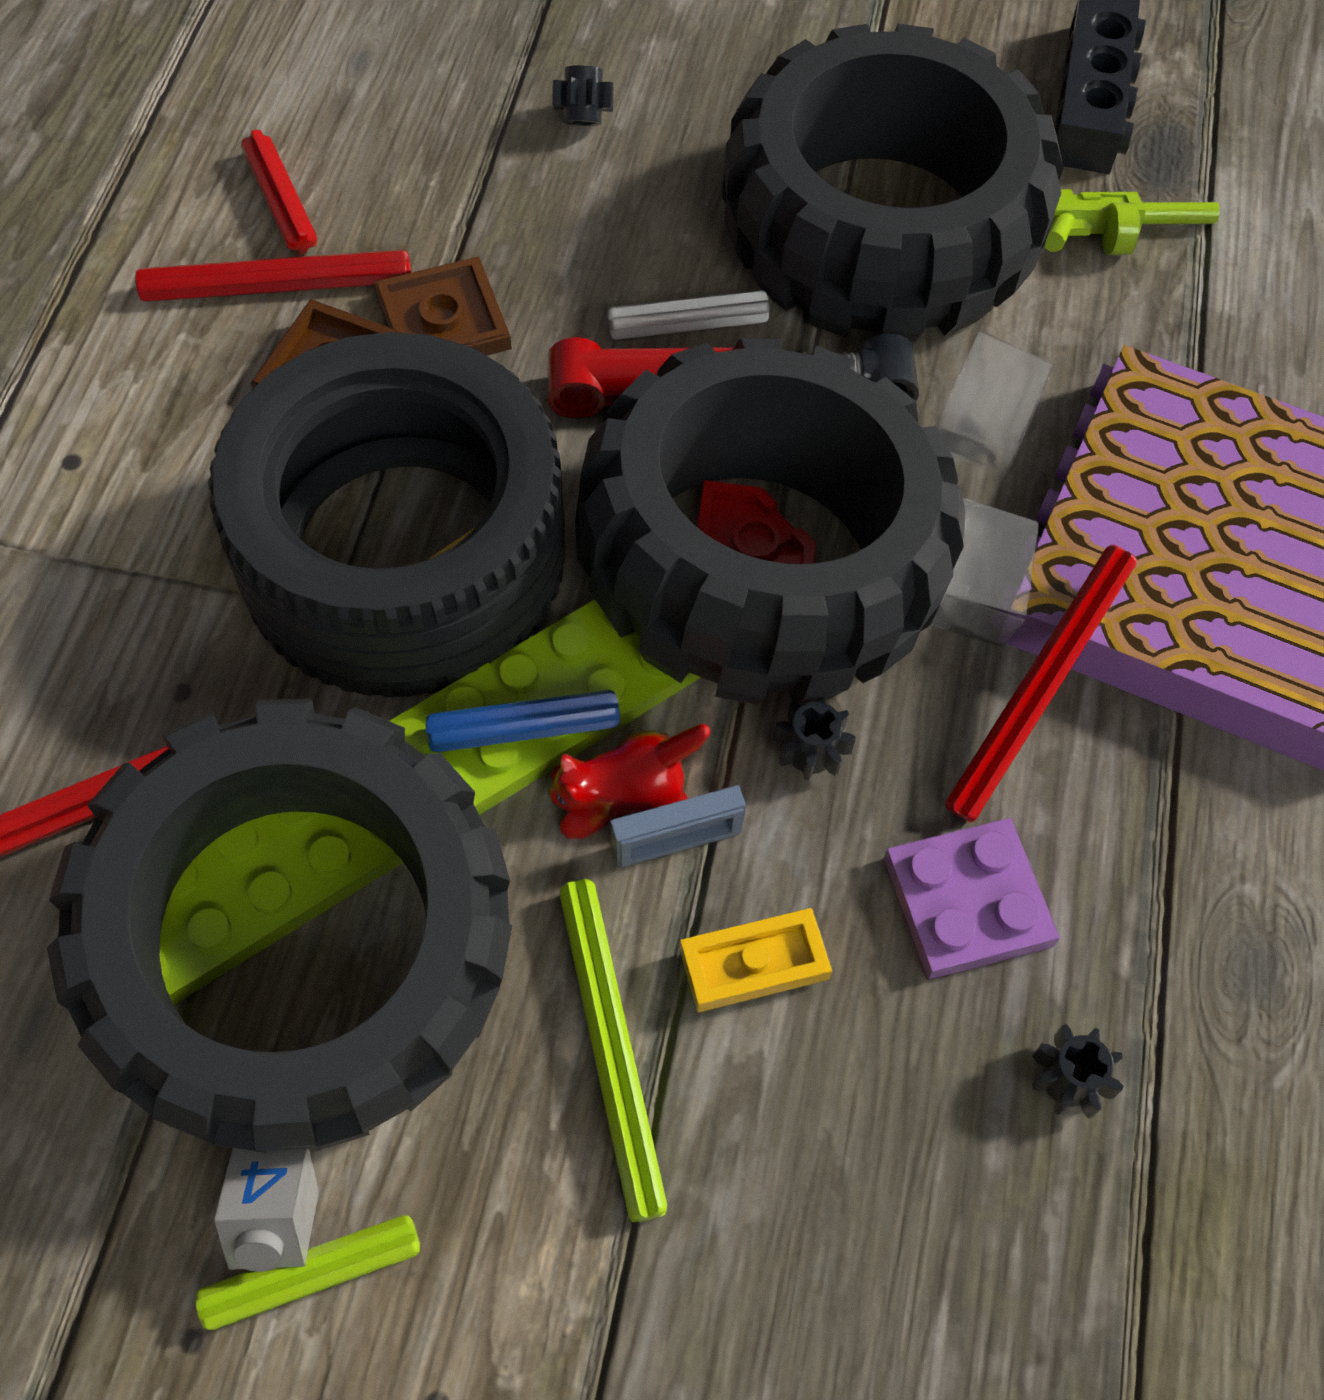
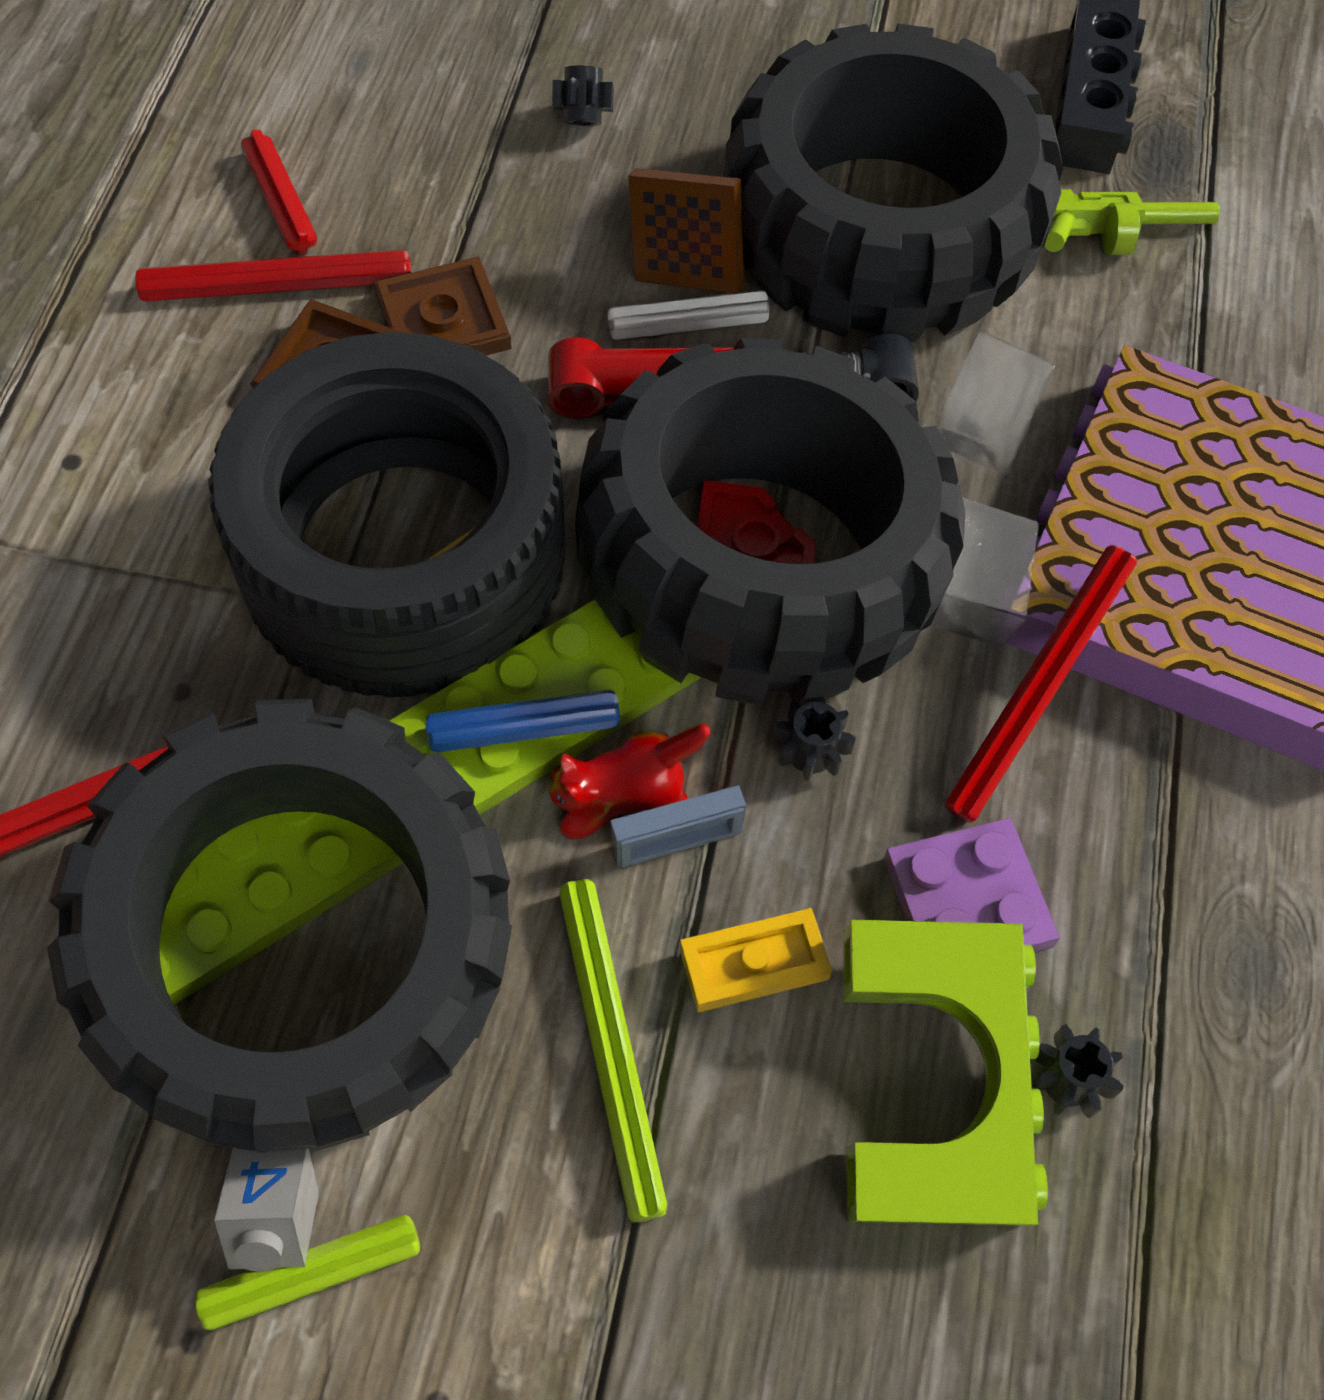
(687, 230): none -> reddish brown tile
(981, 981): none -> lime arch

